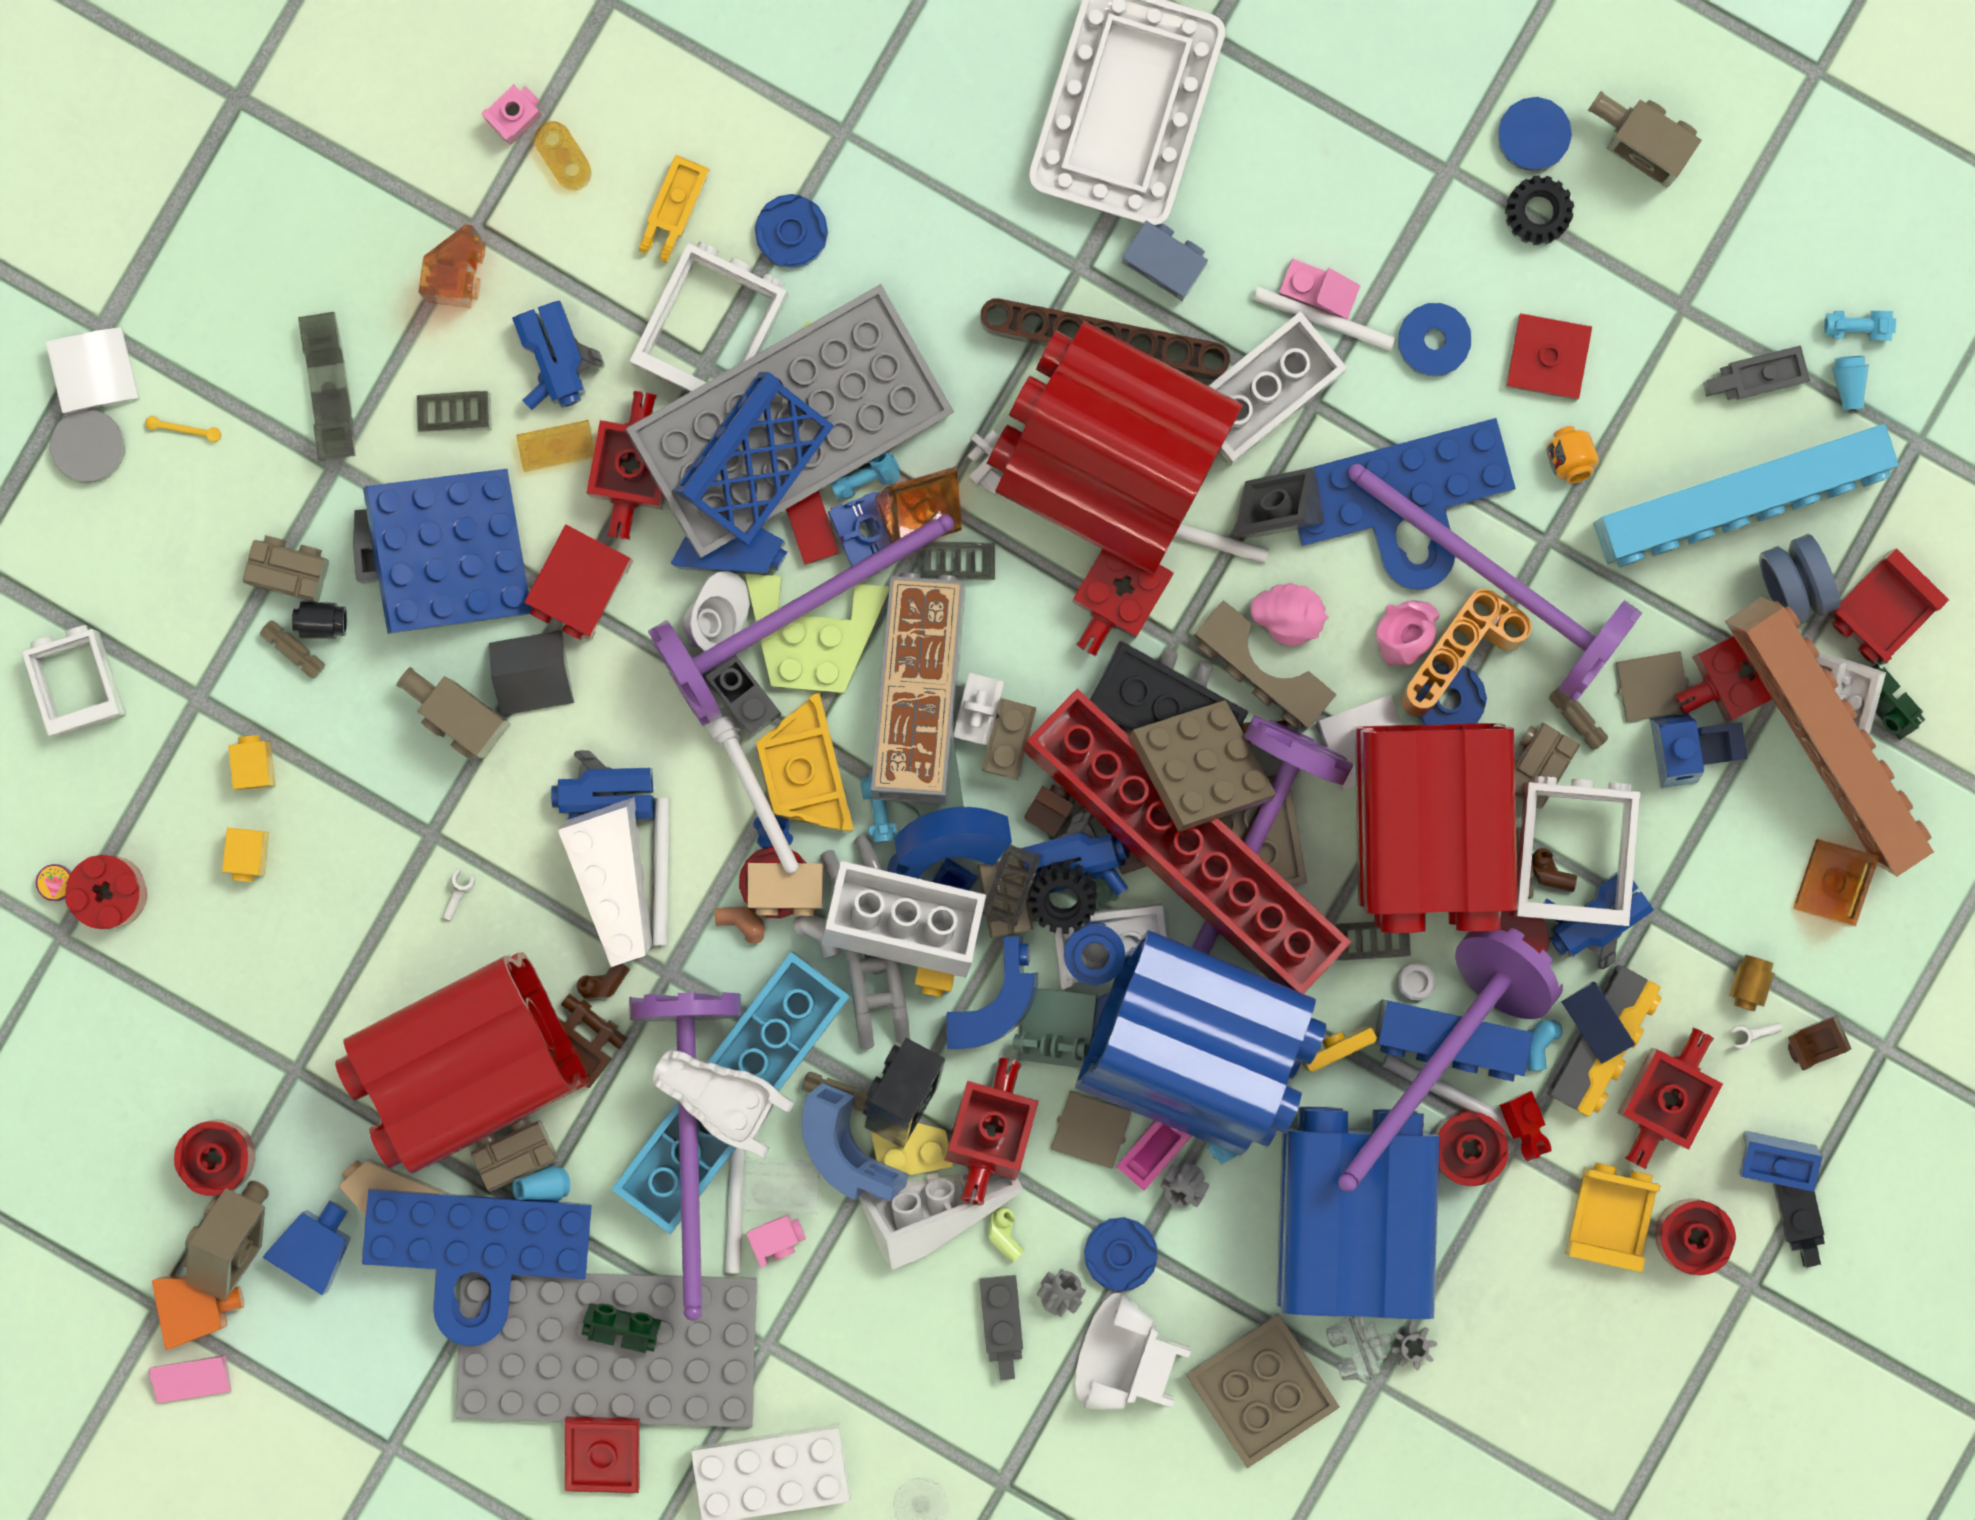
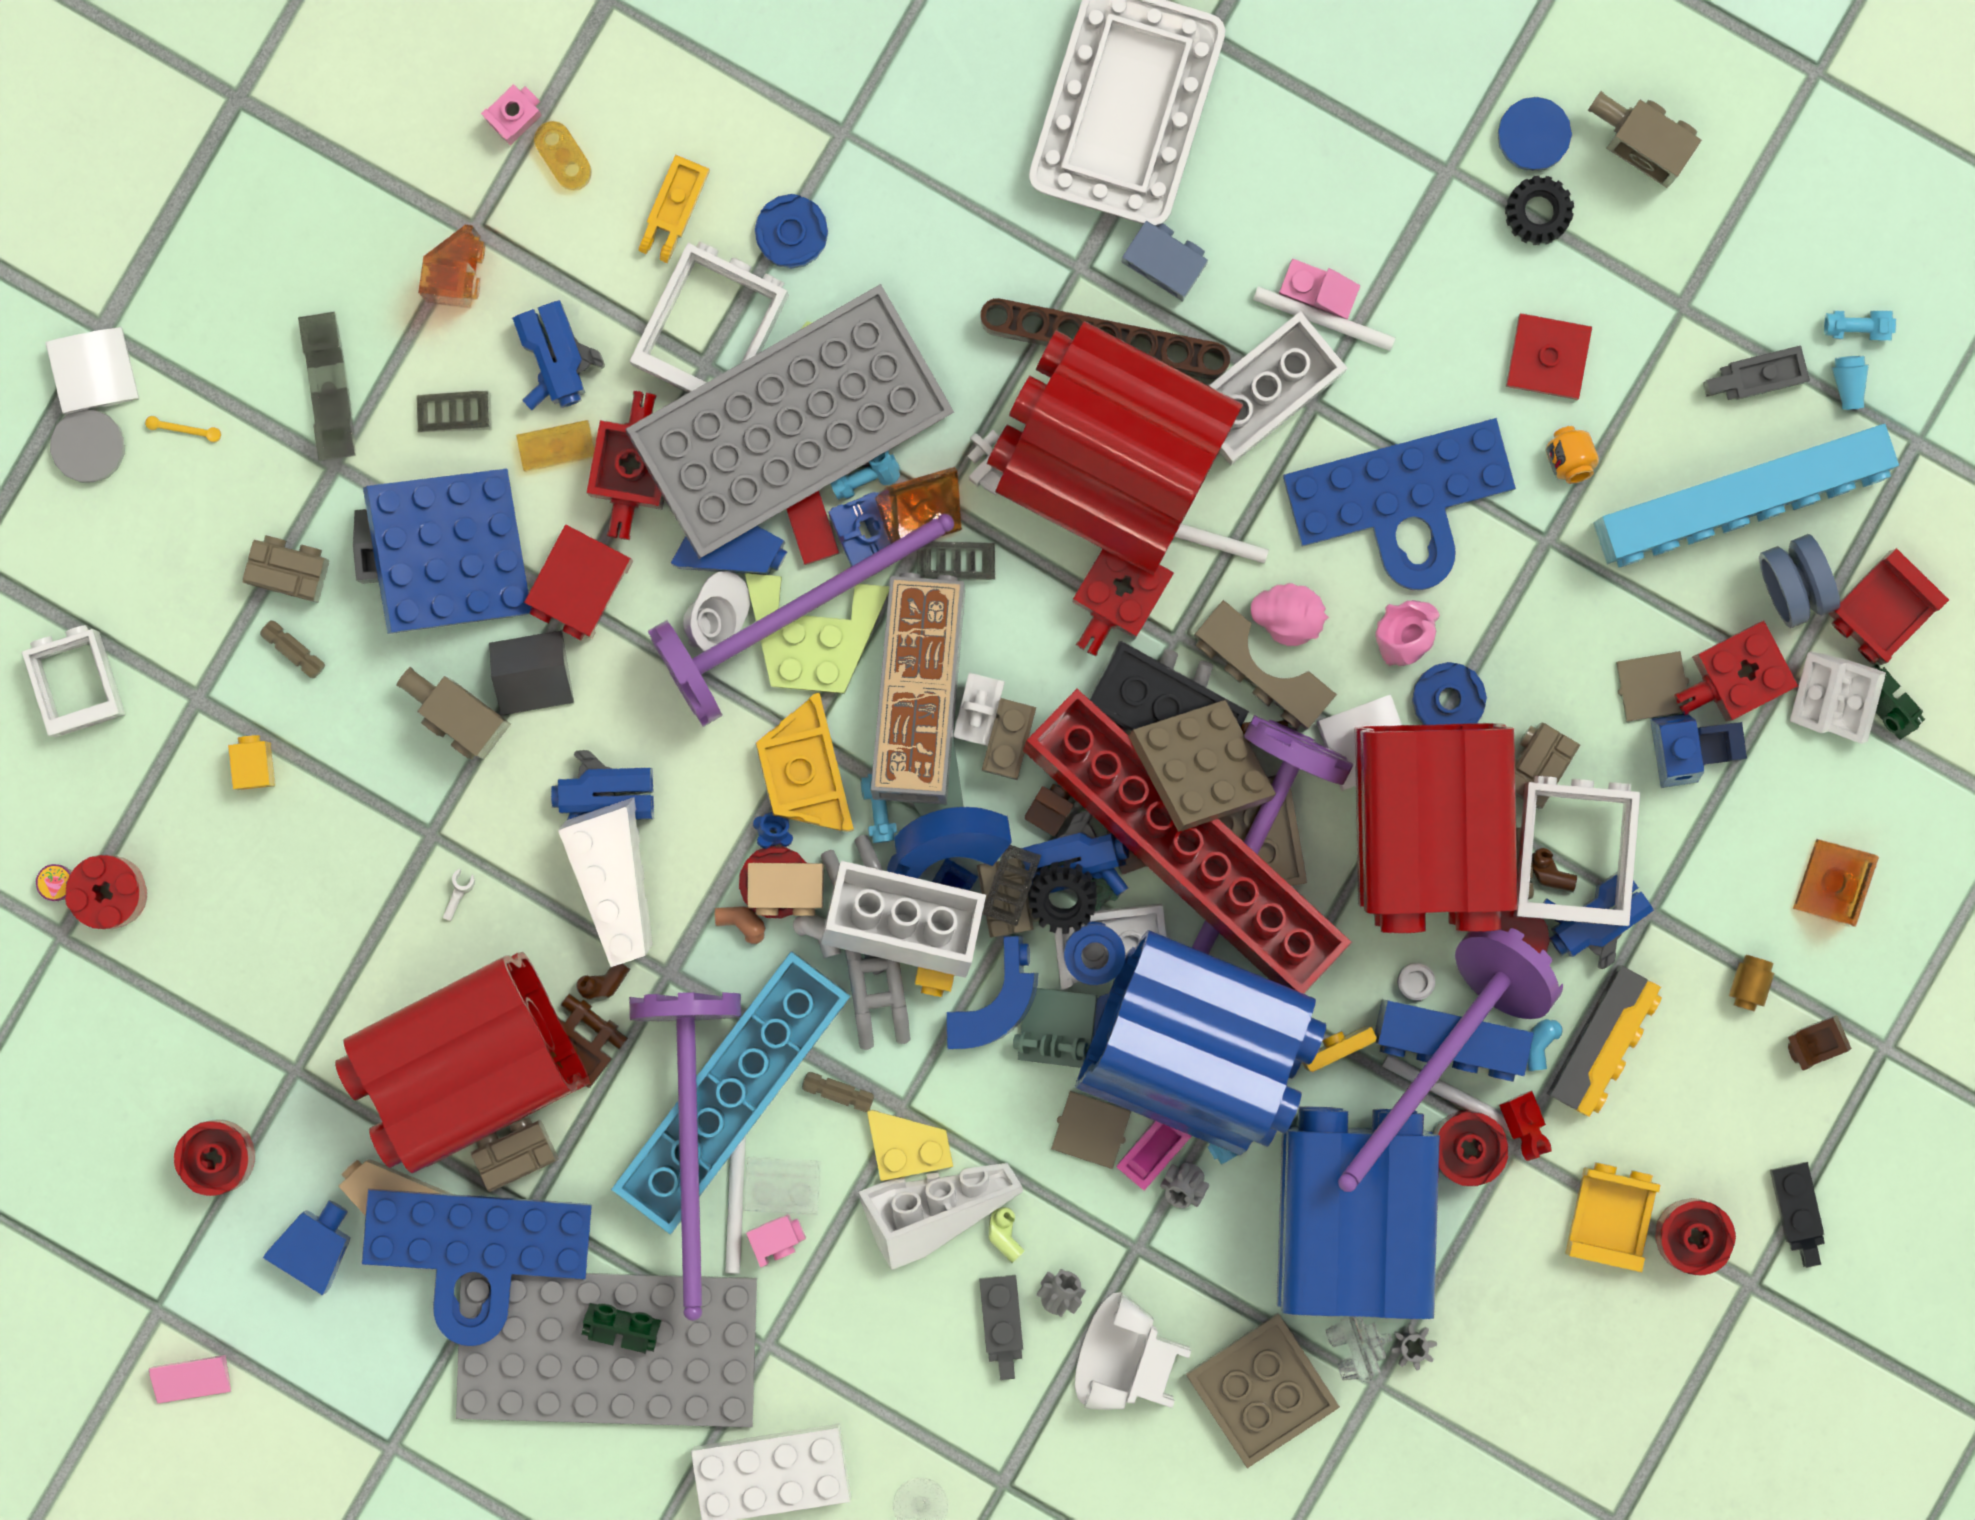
(188, 1311): orange torso -> none
(226, 1240): dark tan brick -> none
(245, 853): yellow brick -> none
(320, 620): black brick -> none
(544, 1185): medium azure cone -> none
(602, 1454): red plate -> none
(661, 865): white bar -> none
(723, 1099): white animal -> none
(726, 734): white piece -> none
(729, 437): blue fence -> none
(743, 695): dark grey slope -> none
(835, 1151): medium blue arch -> none
(903, 1092): black brick -> none
(1012, 1120): red brick -> none
(1120, 1254): blue tile -> none
(1280, 504): dark grey slope -> none
(1404, 942): clear smoke slope -> none
(1434, 317): blue tile -> none
(1455, 655): light orange beam -> none
(1579, 719): dark tan axle -> none
(1597, 648): medium lavender piece -> none
(1598, 1022): dark blue slope -> none
(1692, 1089): red brick -> none
(1755, 1033): white hand -> none
(1780, 1161): blue panel -> none
(1830, 735): nougat brick -> none

